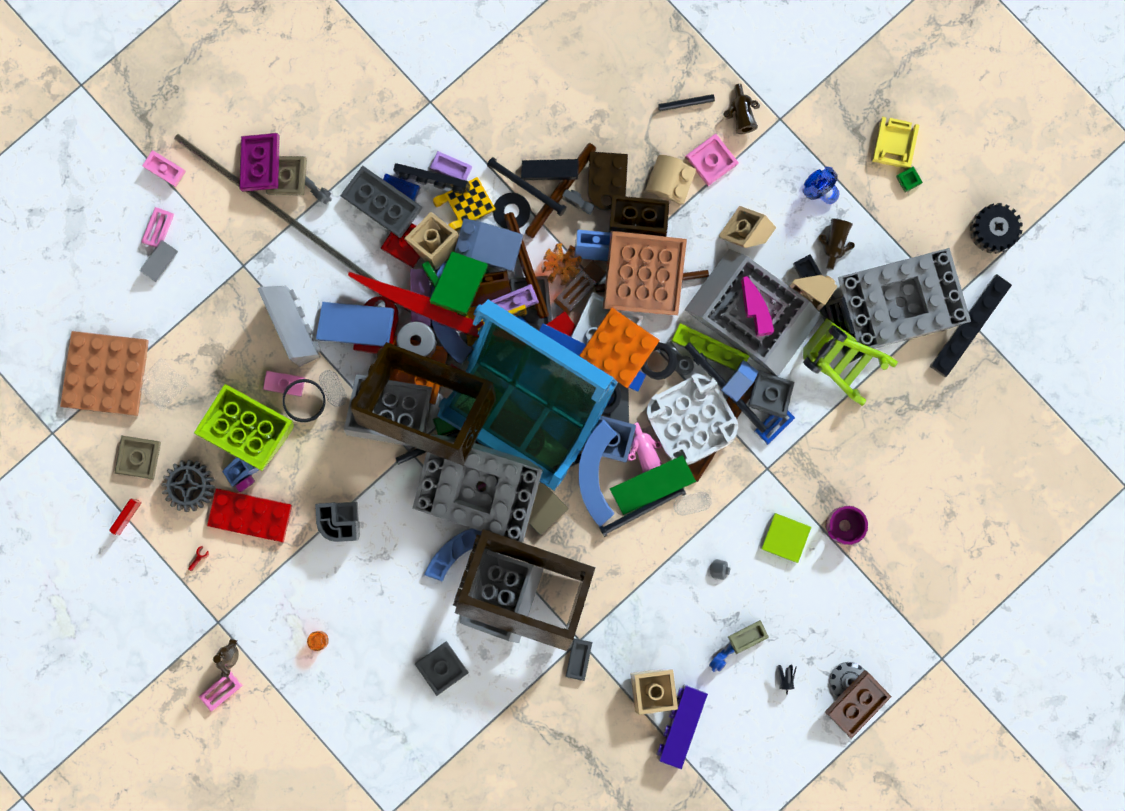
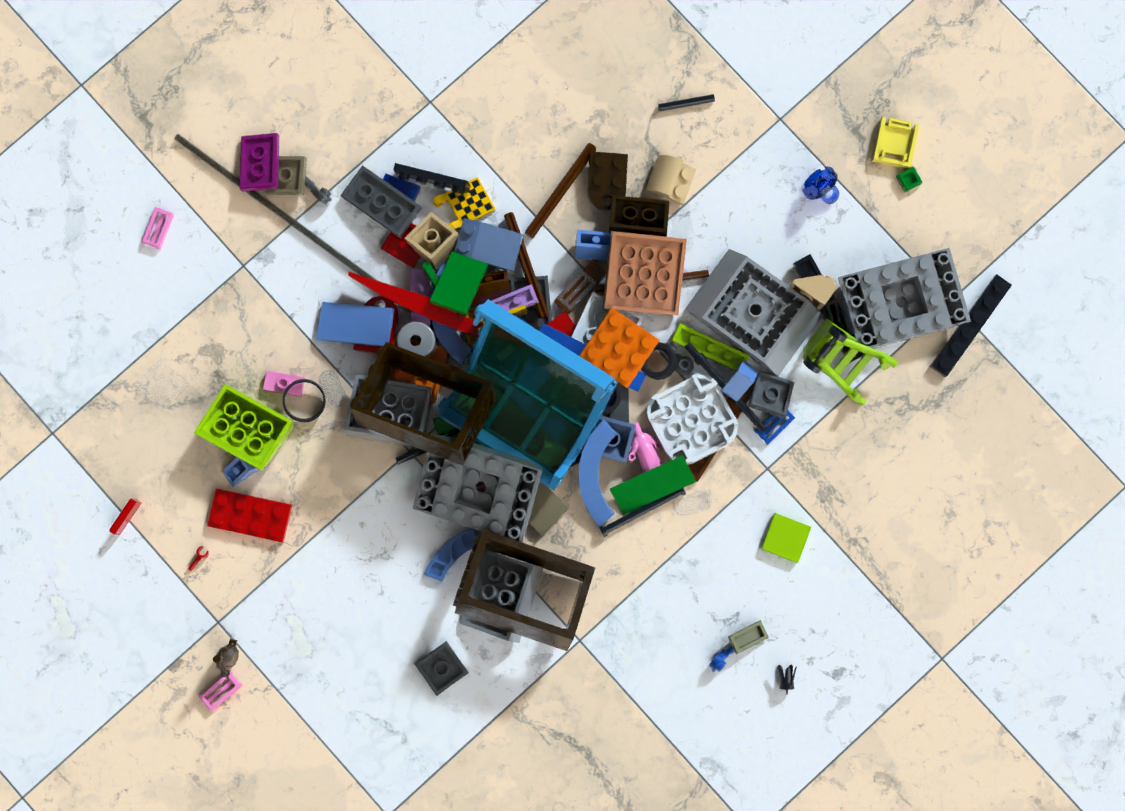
(104, 373): nougat plate -> none
(137, 457): dark tan tile -> none
(158, 260): tile -> none
(163, 168): bright pink plate -> none
(204, 486): dark grey gear -> none
(245, 484): magenta tile -> none
(290, 324): light grey slope -> none
(315, 643): clear orange wheel -> none
(338, 521): dark grey brick -> none
(450, 166): lavender tile -> none
(512, 198): black piece -> none
(526, 186): black bar -> none
(550, 169): black tile -> none
(553, 260): clear orange gear -> none
(574, 198): dark grey plate -> none
(579, 659): dark grey tile -> none
(654, 691): tan slope -> none
(682, 726): dark purple brick -> none
(711, 160): bright pink tile -> none
(719, 569): dark grey piece -> none
(744, 116): dark brown piece -> none
(747, 228): tan slope -> none
(757, 308): dark pink slope -> none
(835, 246): dark brown piece -> none
(841, 675): light grey dish -> none
(857, 521): magenta piece -> none
(858, 704): tile -> none
(987, 232): black wheel -> none

